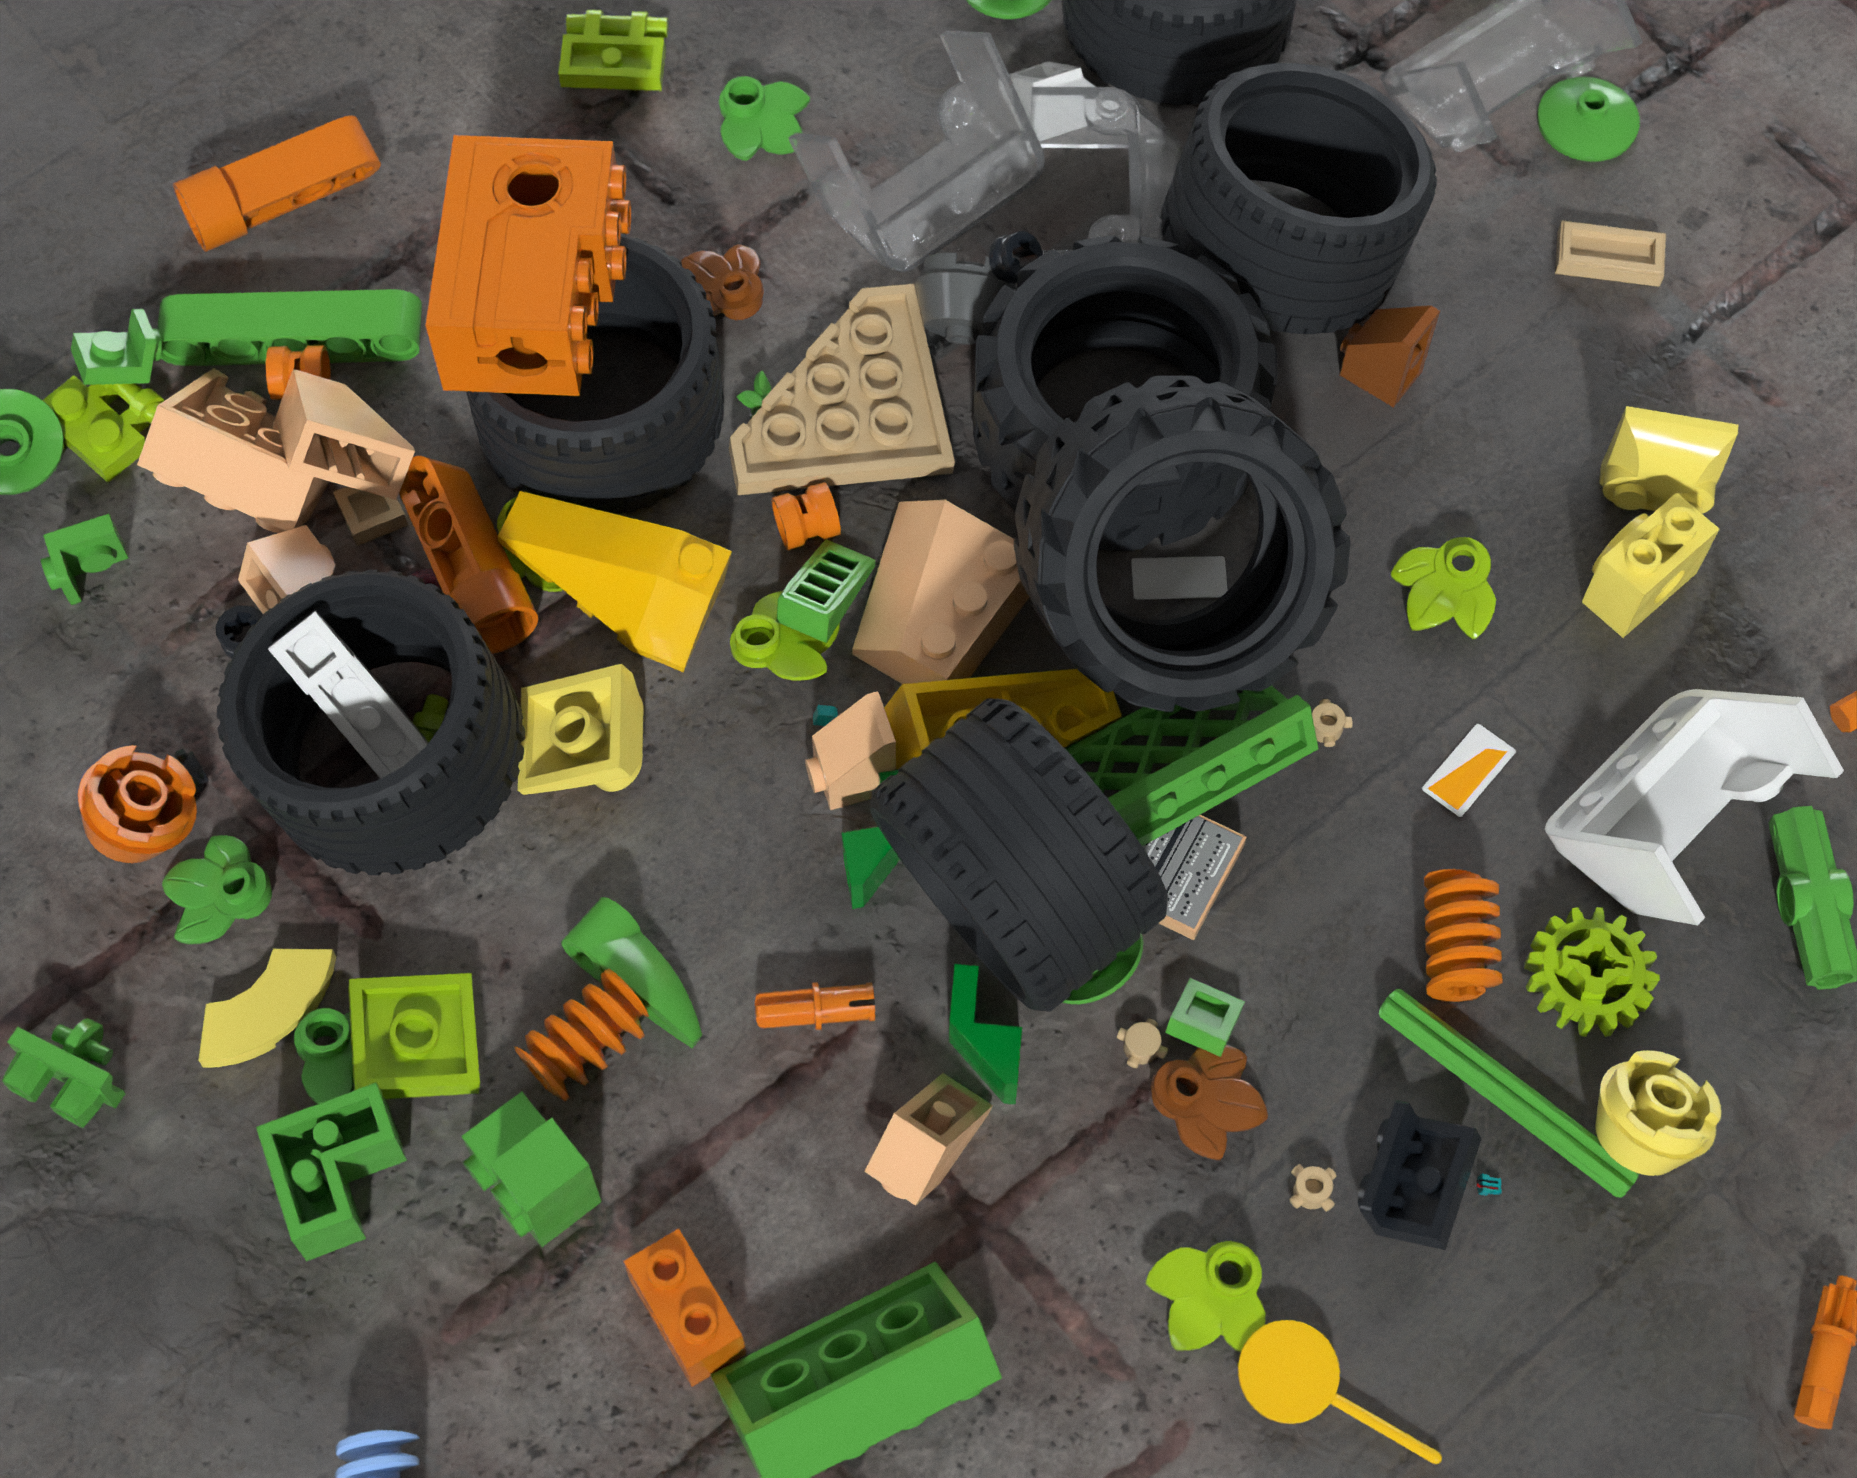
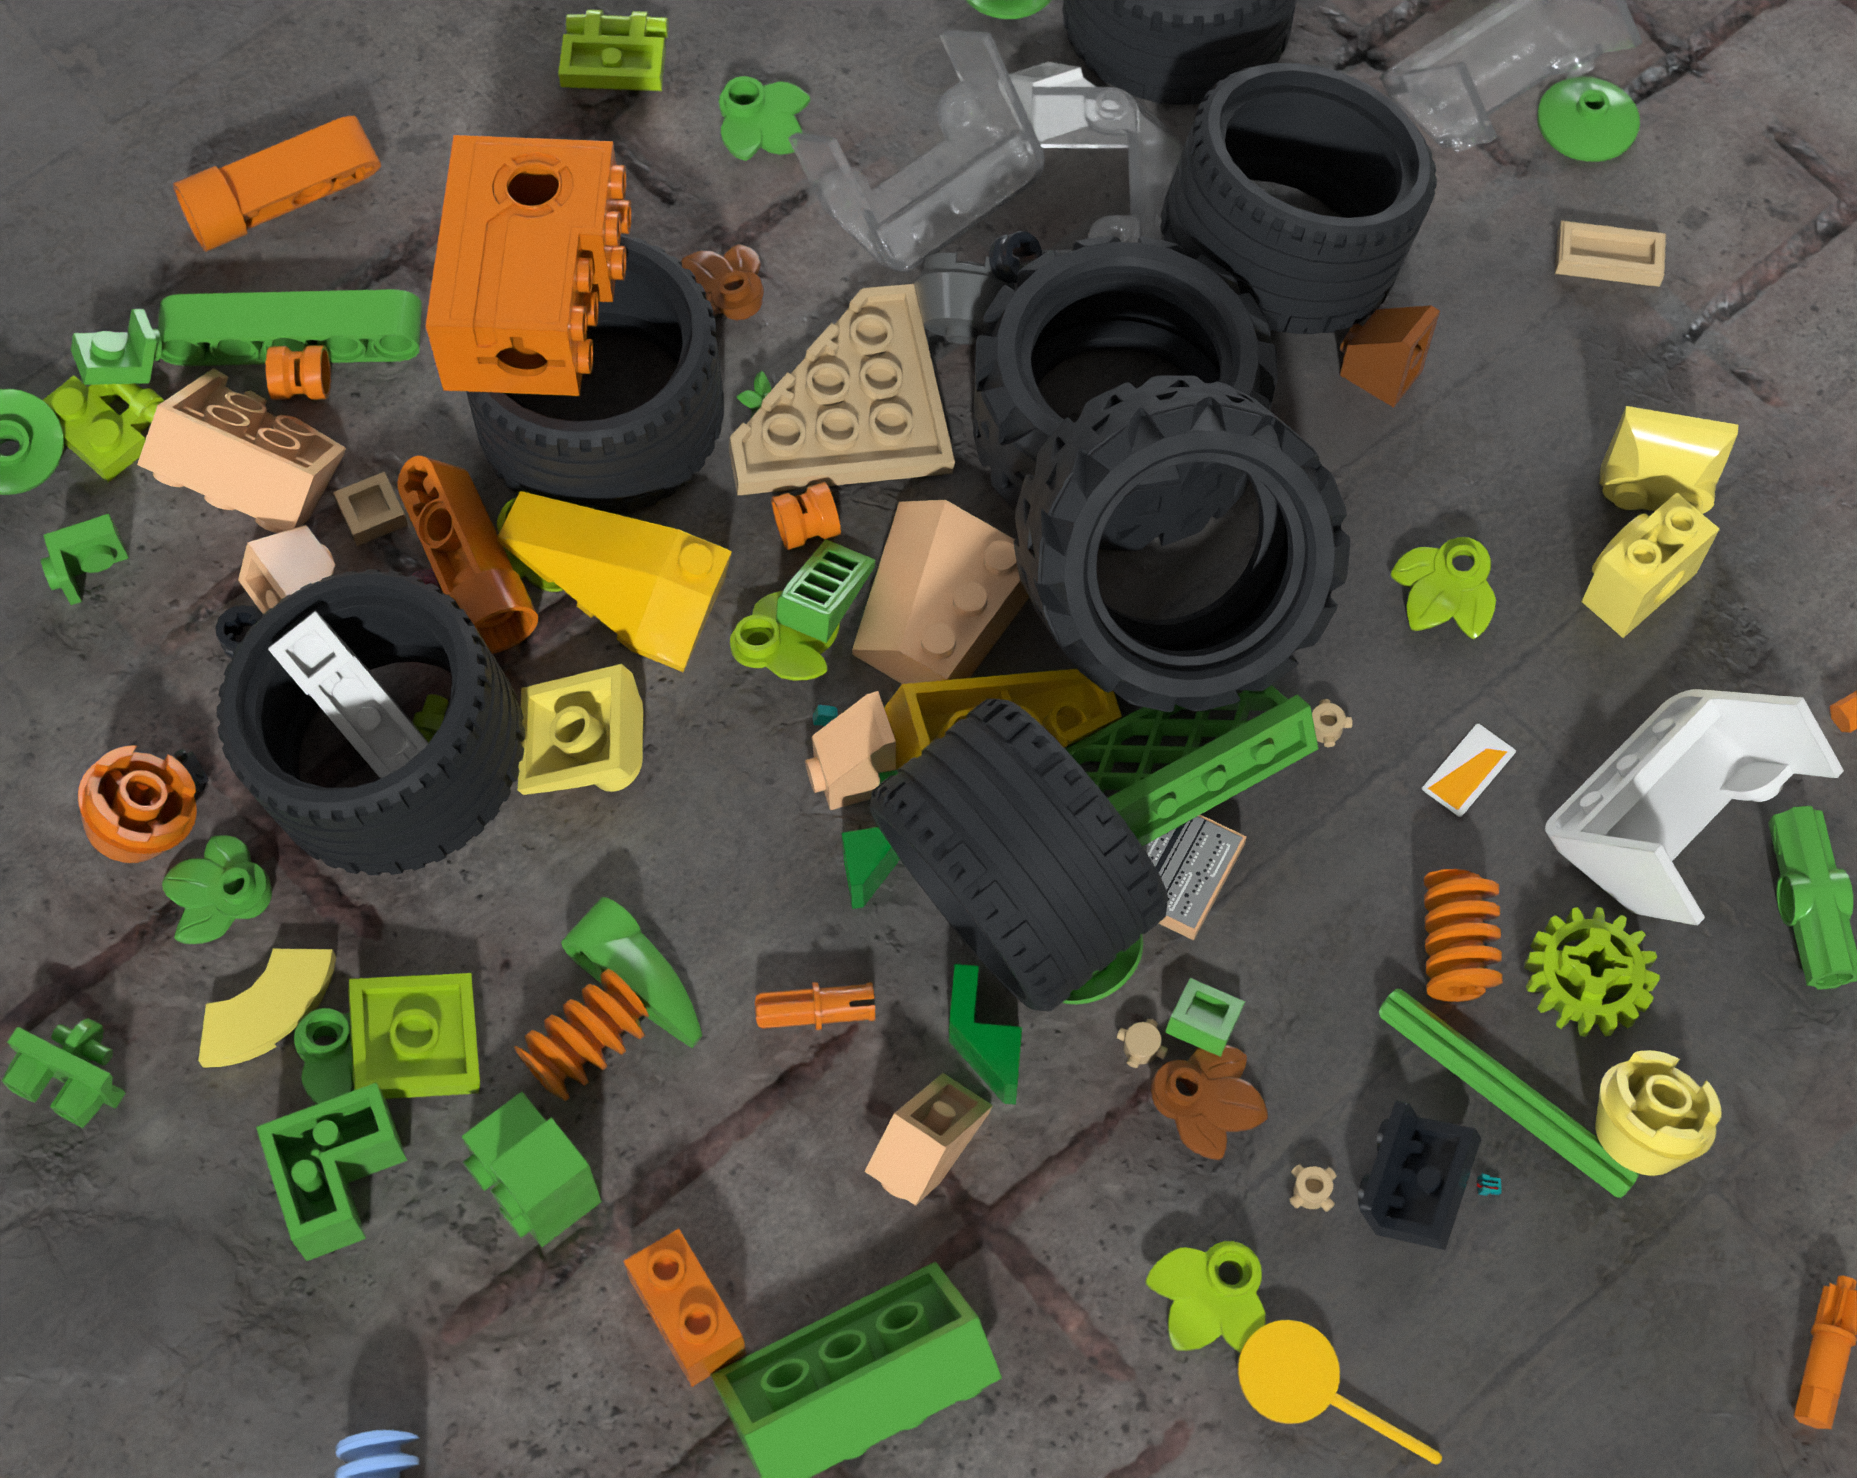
(340, 437): light nougat slope -> none
(1179, 577): white sticker -> none

